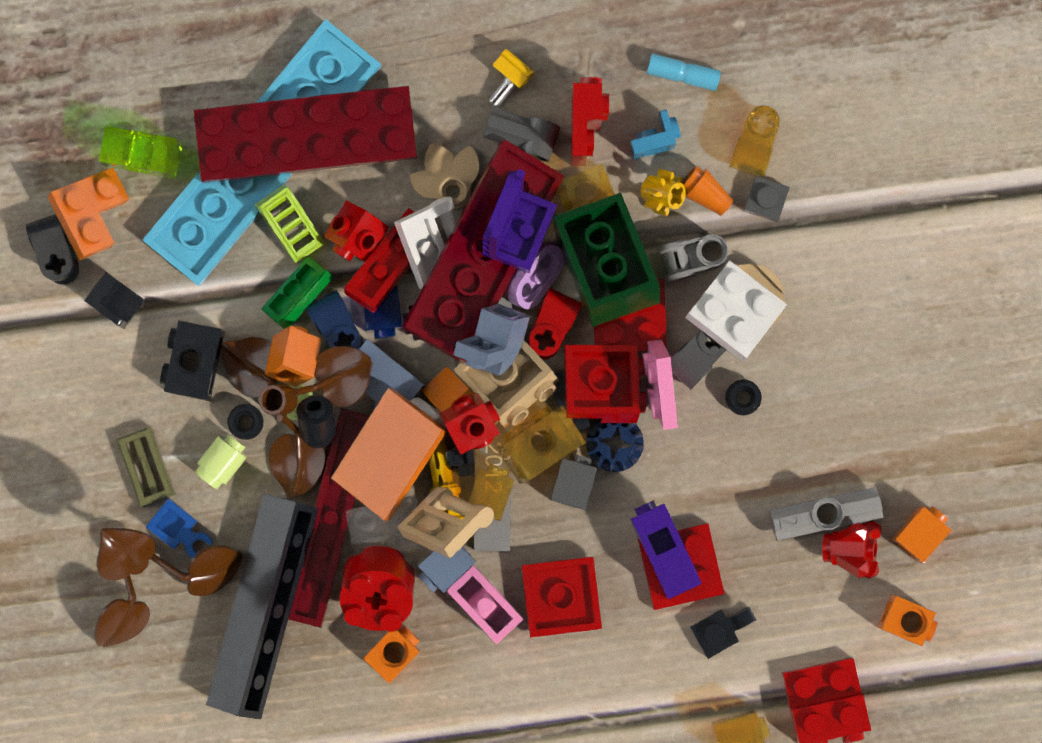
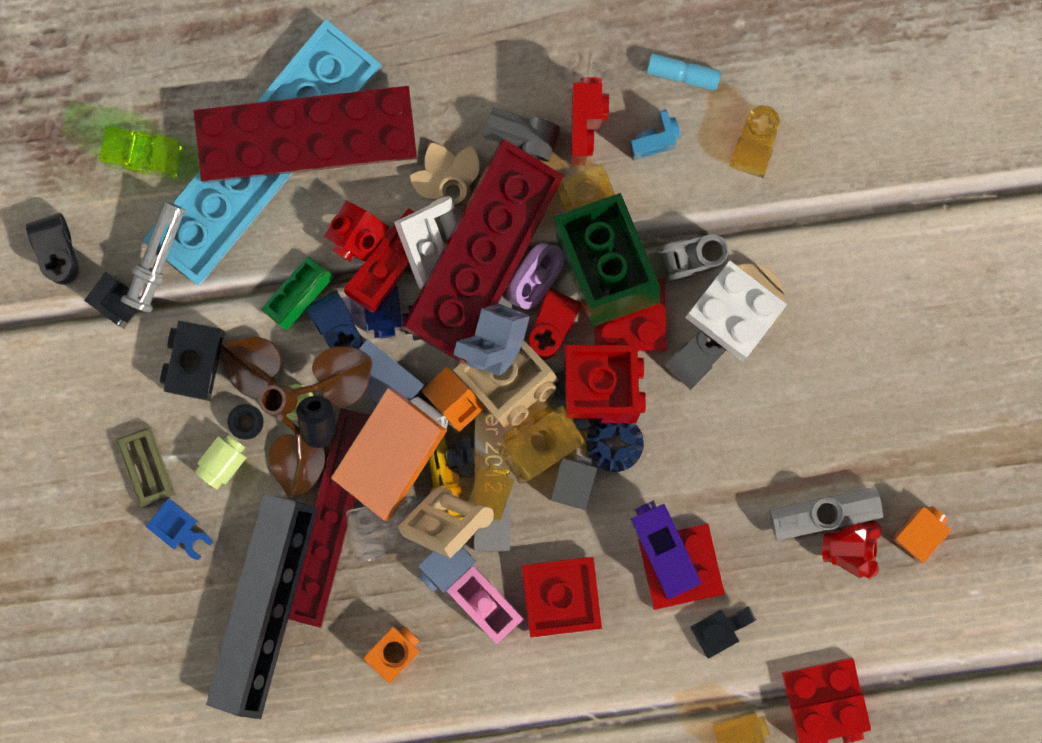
(80, 208): orange plate -> none
(127, 553): reddish brown plant -> none
(171, 216): none -> light grey pin
(271, 201): lime slope -> none
(293, 356): orange brick -> none
(377, 589): red brick -> none
(471, 422): red brick -> none
(516, 75): yellow piece -> none
(517, 225): dark purple plate -> none
(661, 395): bright pink plate -> none
(663, 192): yellow gear -> none
(706, 191): orange cone -> none
(753, 391): black plate -> none
(766, 199): dark grey plate -> none
(892, 616): orange brick -> none

